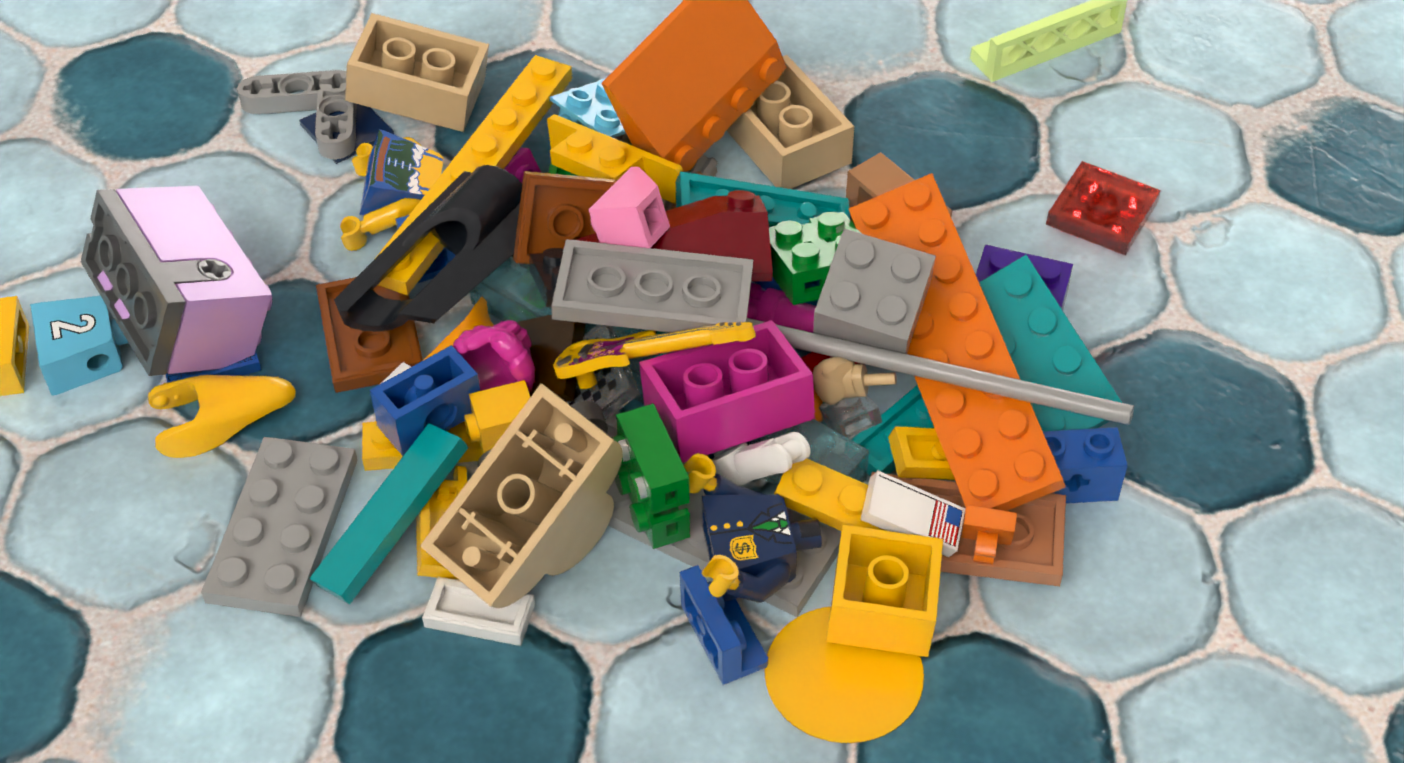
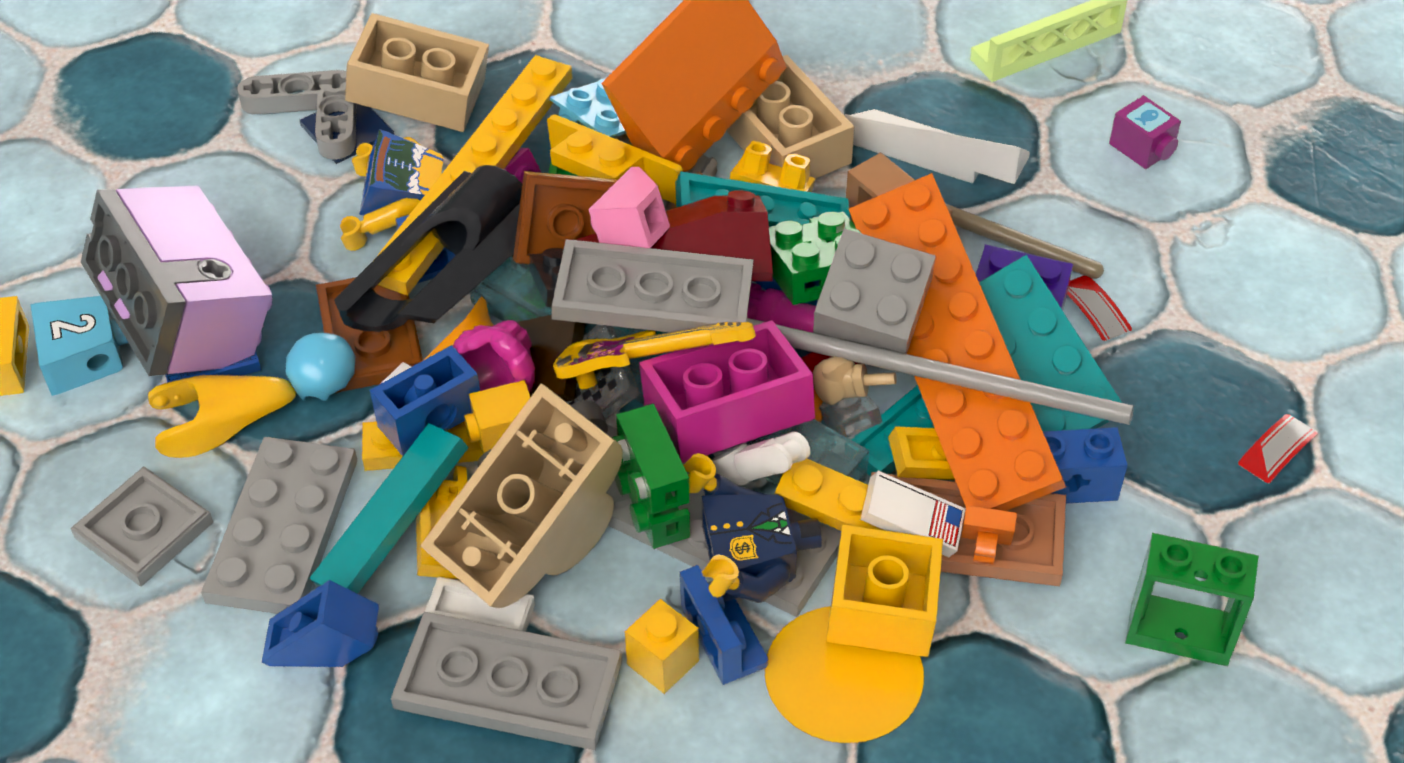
(142, 526): none -> light grey tile
(320, 365): none -> medium azure hair
(322, 629): none -> blue slope
(508, 680): none -> light grey plate
(662, 646): none -> yellow brick
(755, 168): none -> yellow hips
(936, 149): none -> white wedge
(1024, 242): none -> dark tan piece
(1098, 308): none -> sticker
(1103, 207): clear red plate -> none
(1145, 132): none -> magenta brick
(1208, 631): none -> green window
(1276, 448): none -> sticker

